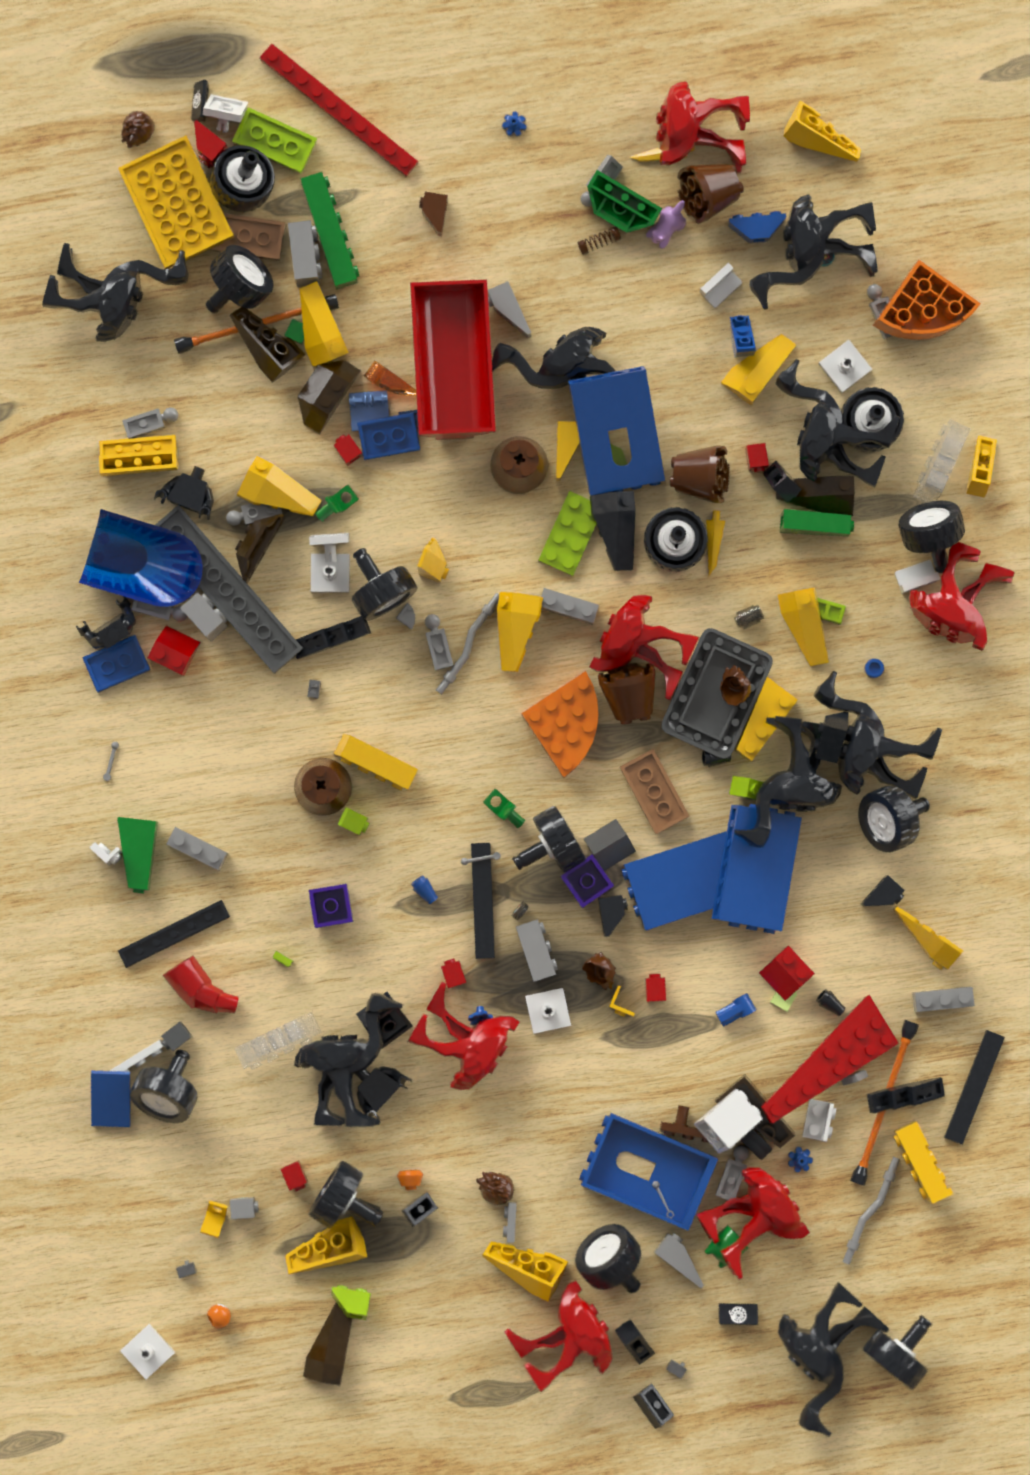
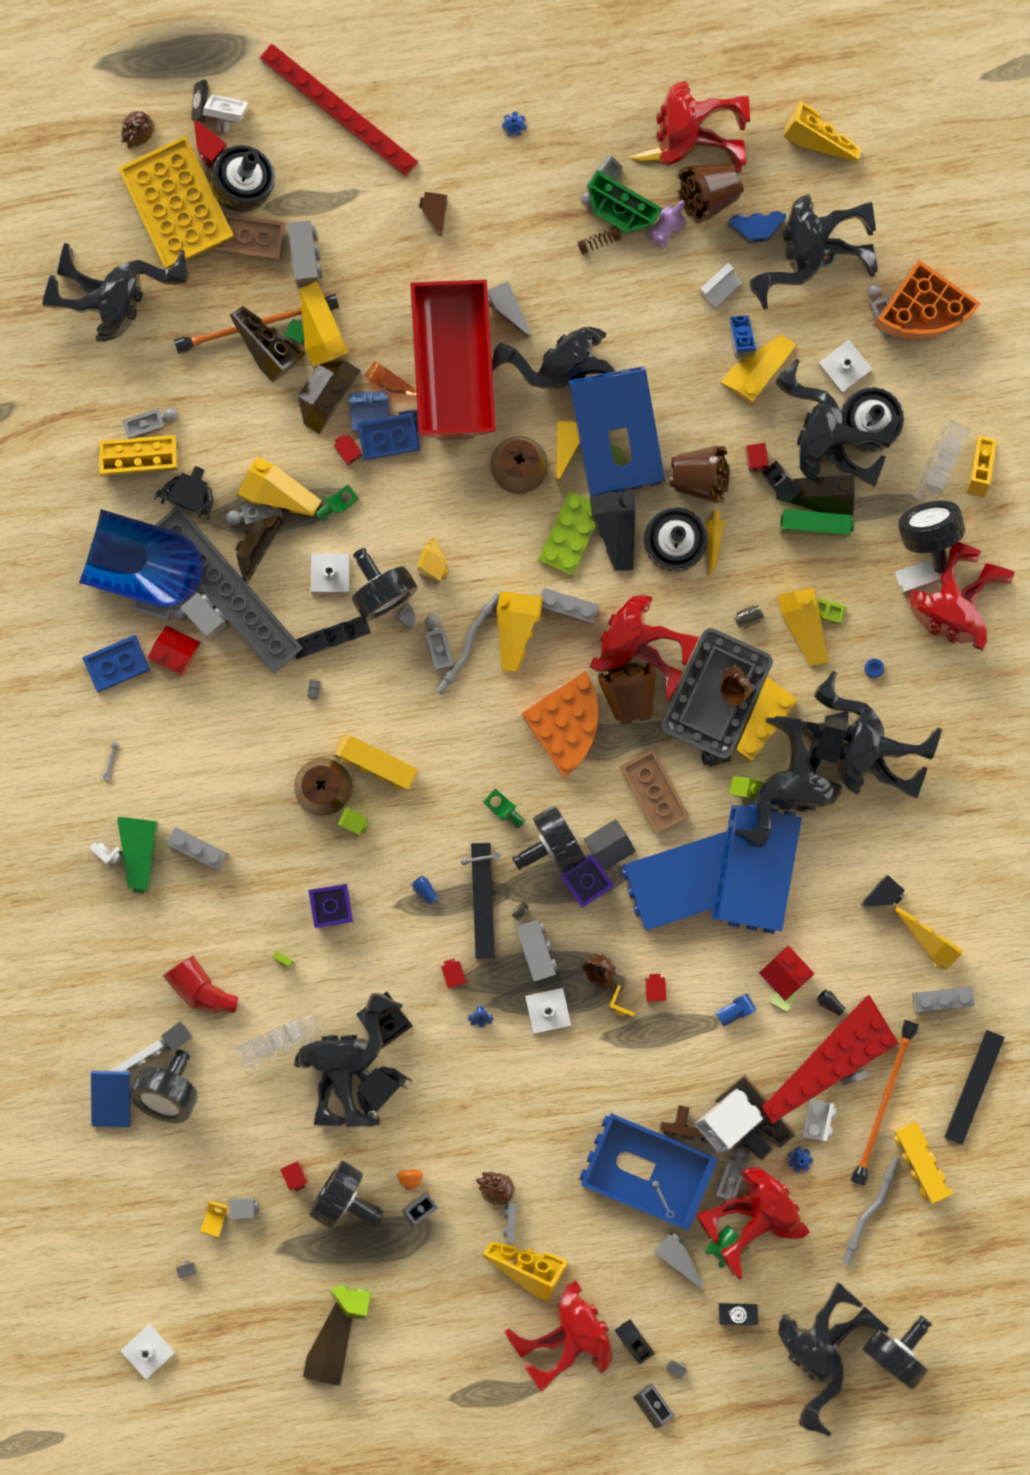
(111, 631): black torso -> none
(173, 933): black tile -> none
(219, 1316): orange piece -> none
(239, 279): black wheel -> none
(275, 140): lime plate -> none
(328, 1248): yellow wedge -> none
(329, 230): green brick -> none
(329, 542): white tile -> none
(475, 1046): red animal -> none
(609, 1258): black wheel -> none
(611, 911): black slope -> none
(891, 818): black wheel -> none
(906, 1094): black slope -> none

